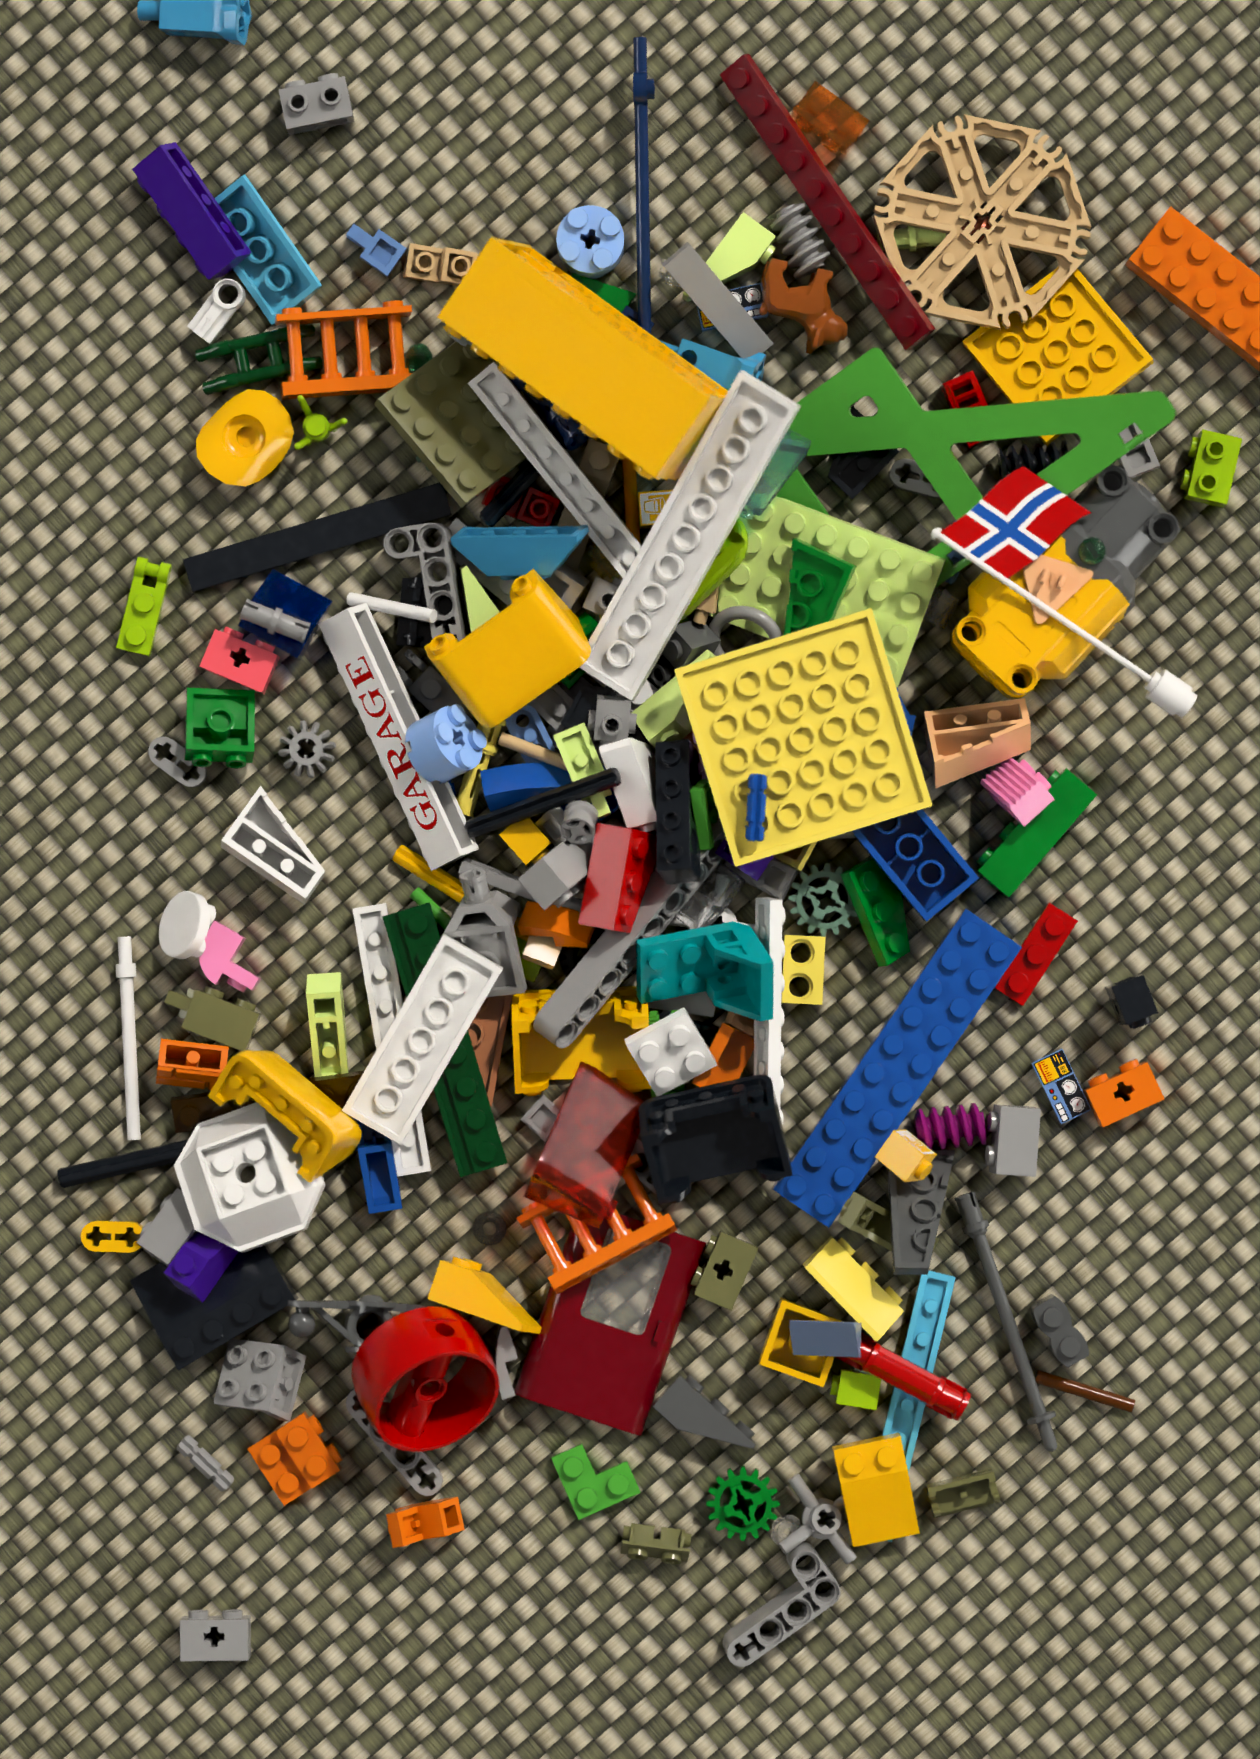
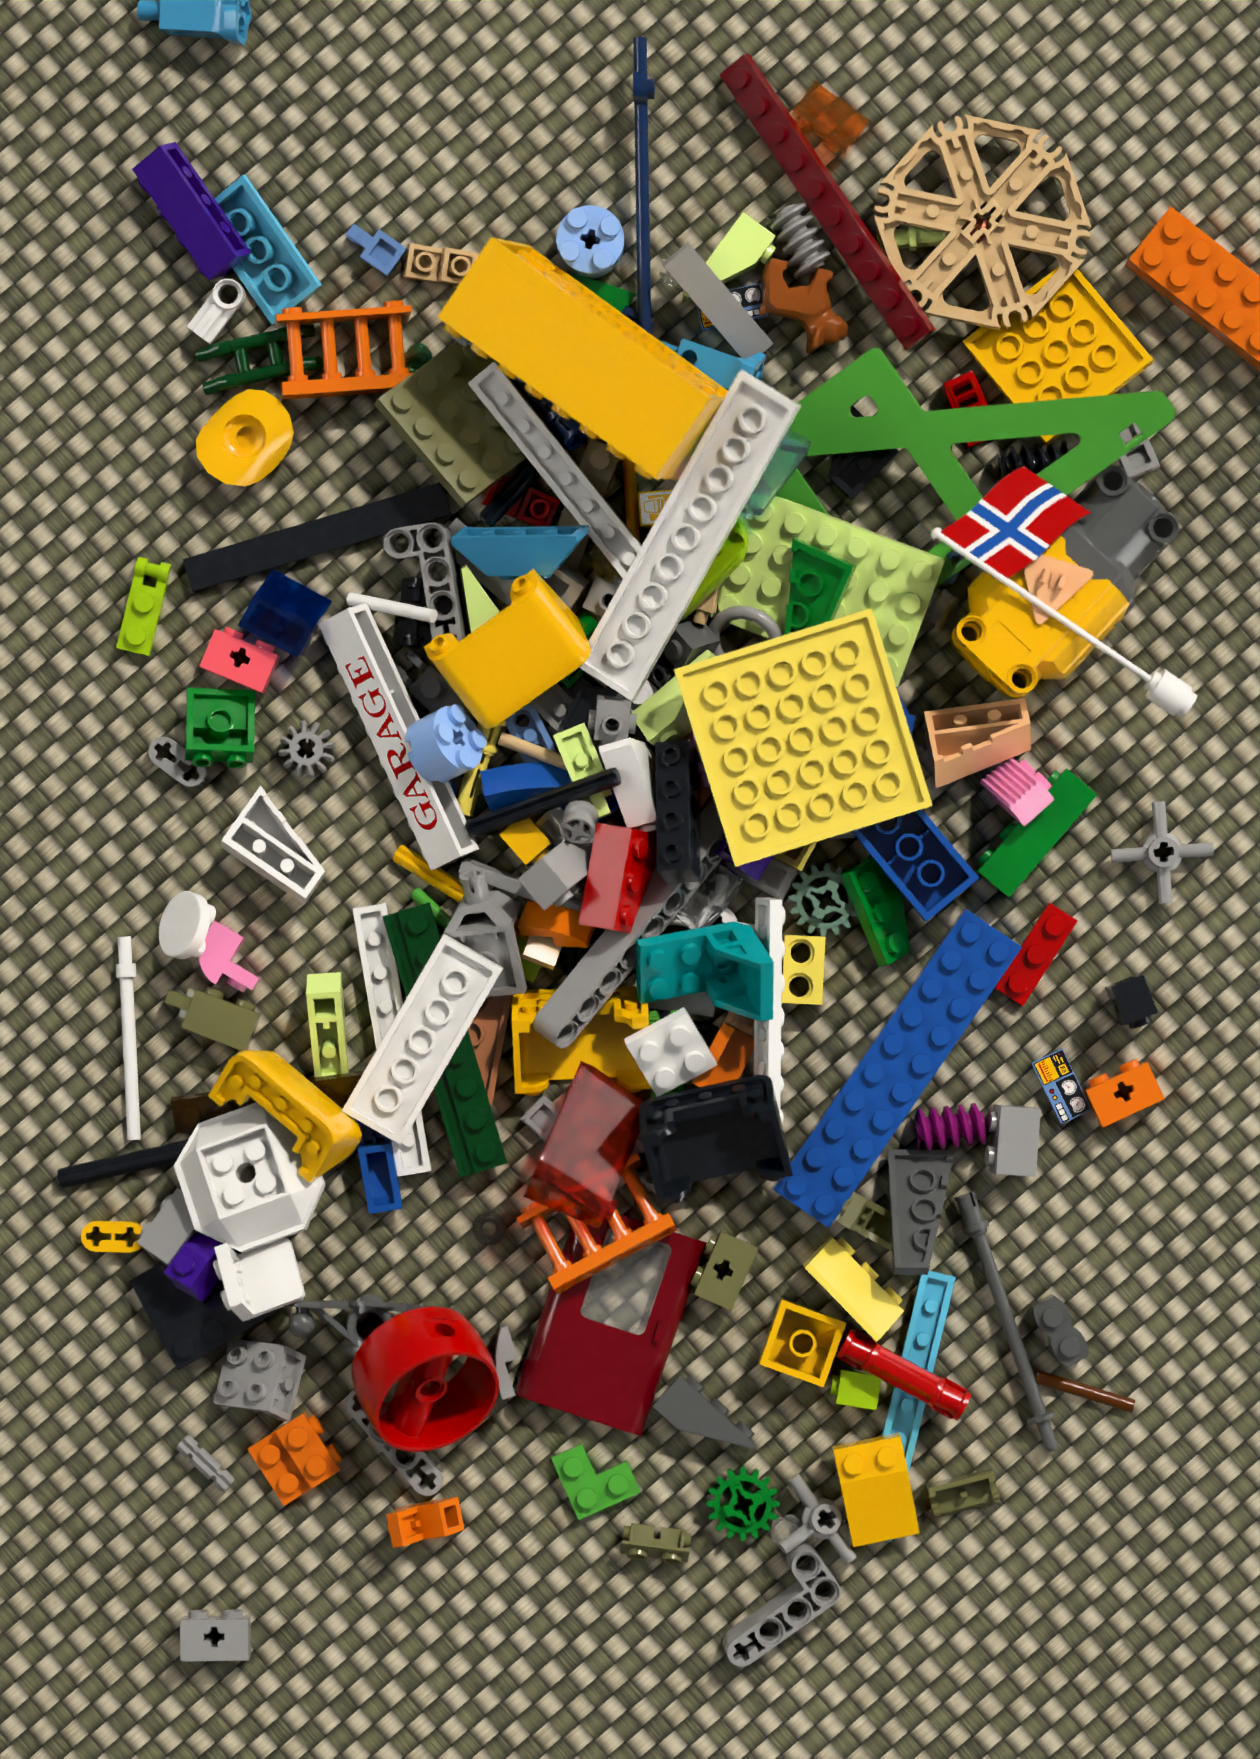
(190, 1063): orange brick -> none
(259, 1278): none -> white bracket
(274, 620): light grey pin -> none
(315, 425): lime plant -> none
(316, 104): light grey brick -> none
(477, 1292): yellow slope -> none
(704, 813): bright green tile -> none
(756, 807): blue axle -> none
(825, 1338): sand blue slope -> none
(906, 1156): yellow brick -> none
(912, 485): light grey beam -> none
(1085, 554): clear green hinge -> none
(1177, 852): none -> light grey bar
(1211, 468): lime brick -> none

